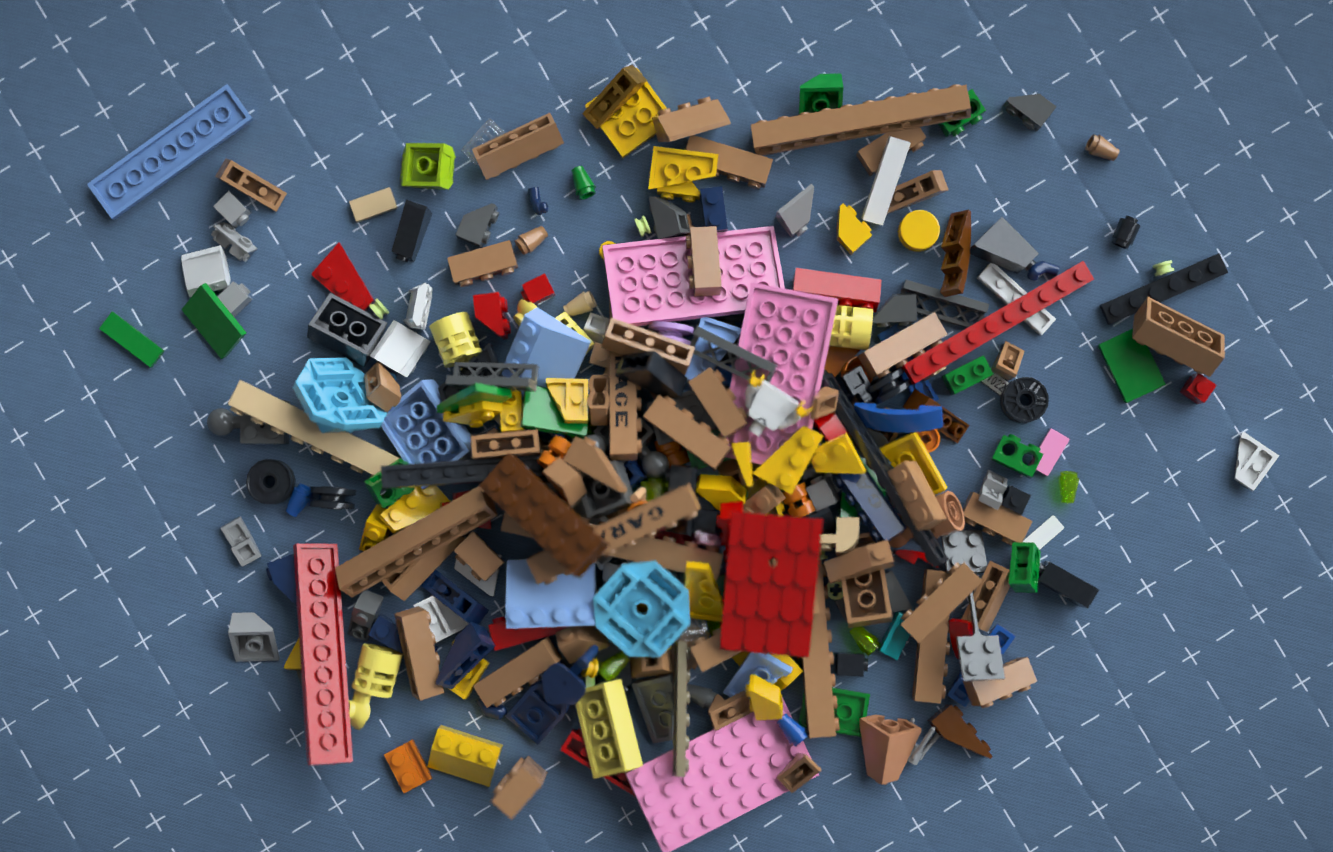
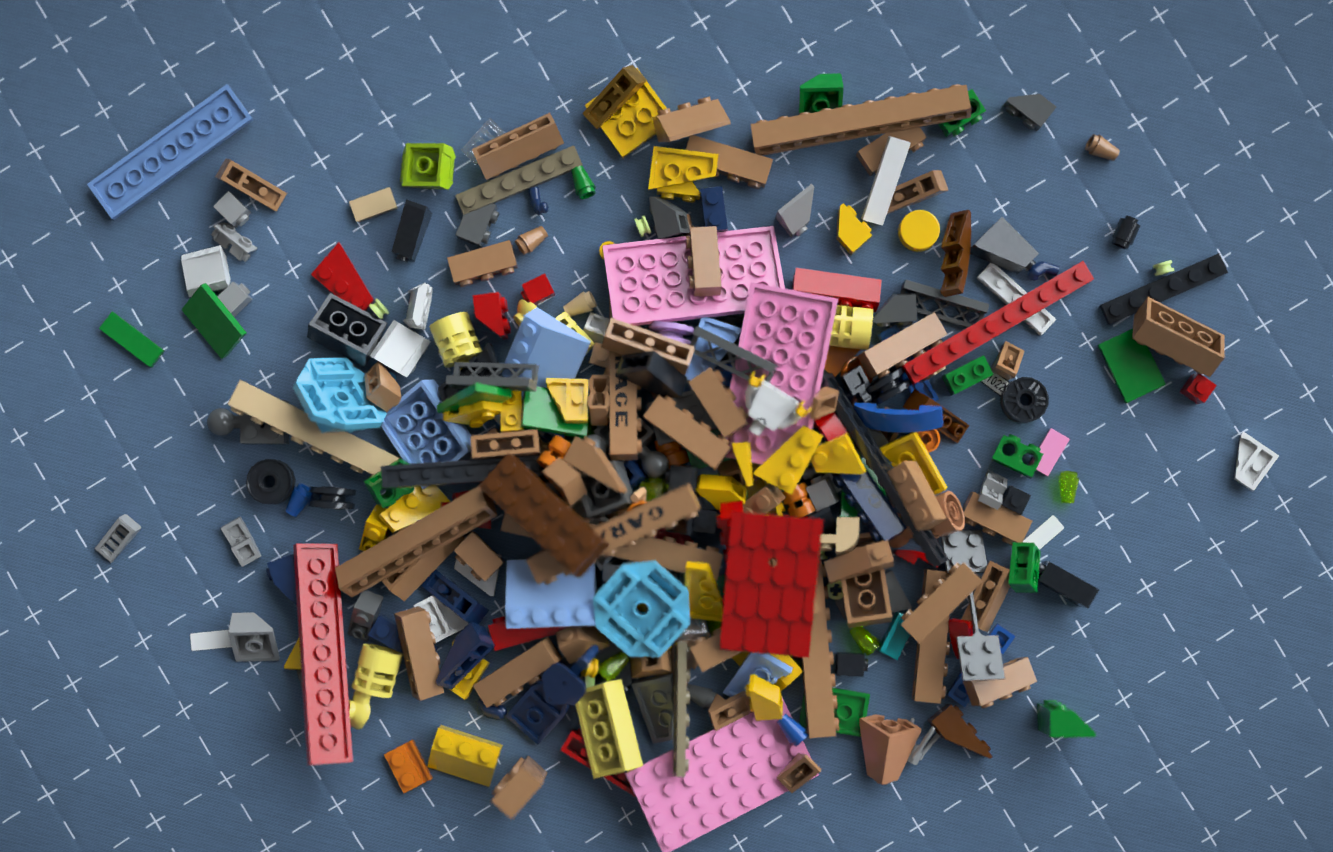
(124, 525): none -> light grey slope
(210, 640): none -> white sticker
(519, 180): none -> dark tan plate
(706, 539): clear pink slope -> none
(1059, 721): none -> green slope

